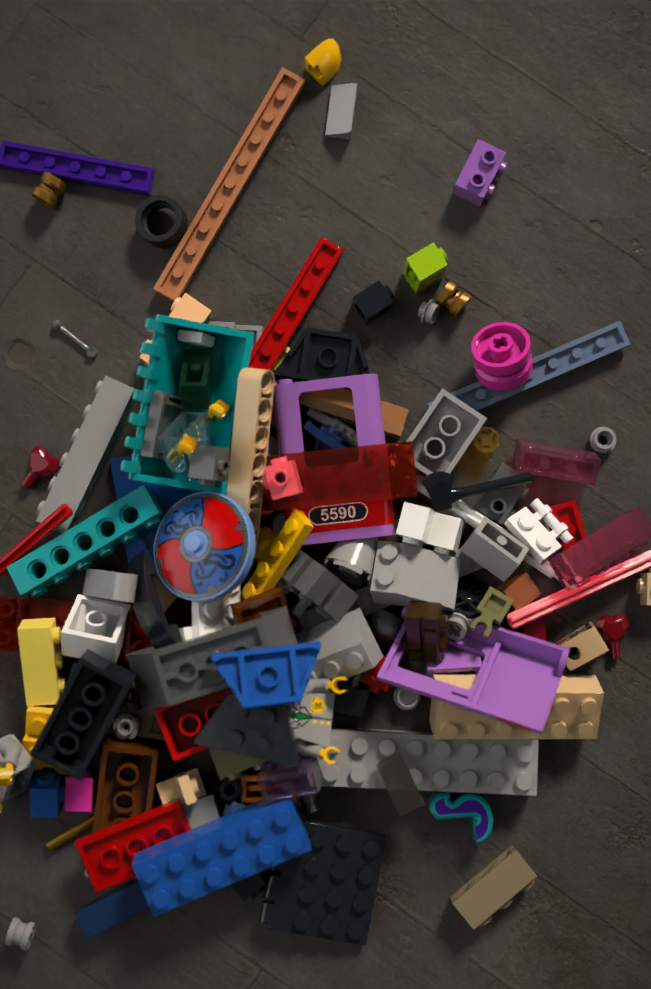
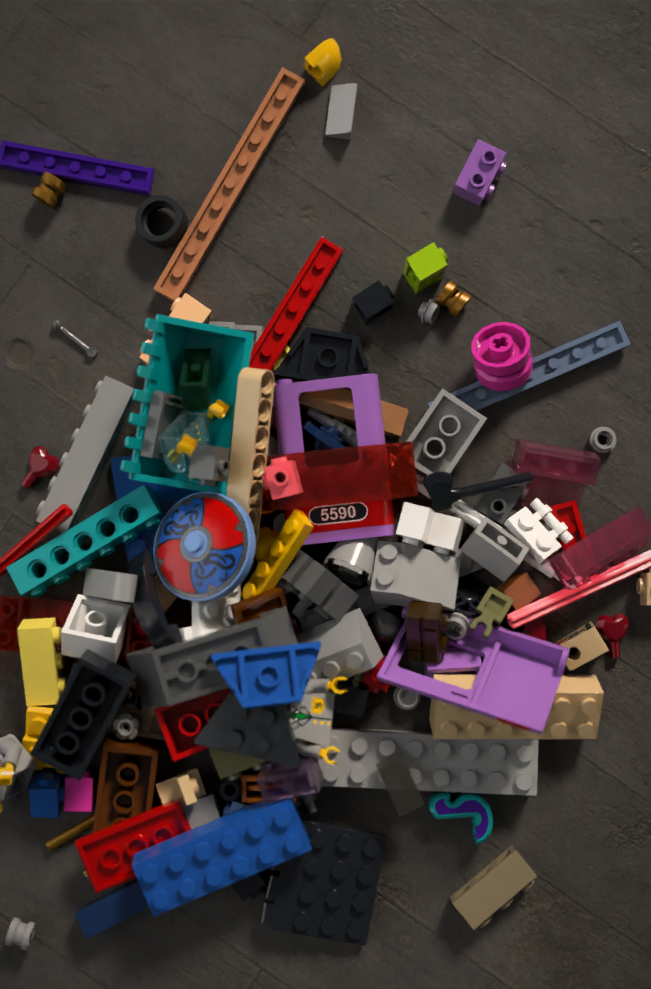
(196, 338): white tile -> none
(488, 437): clear yellow wheel -> none

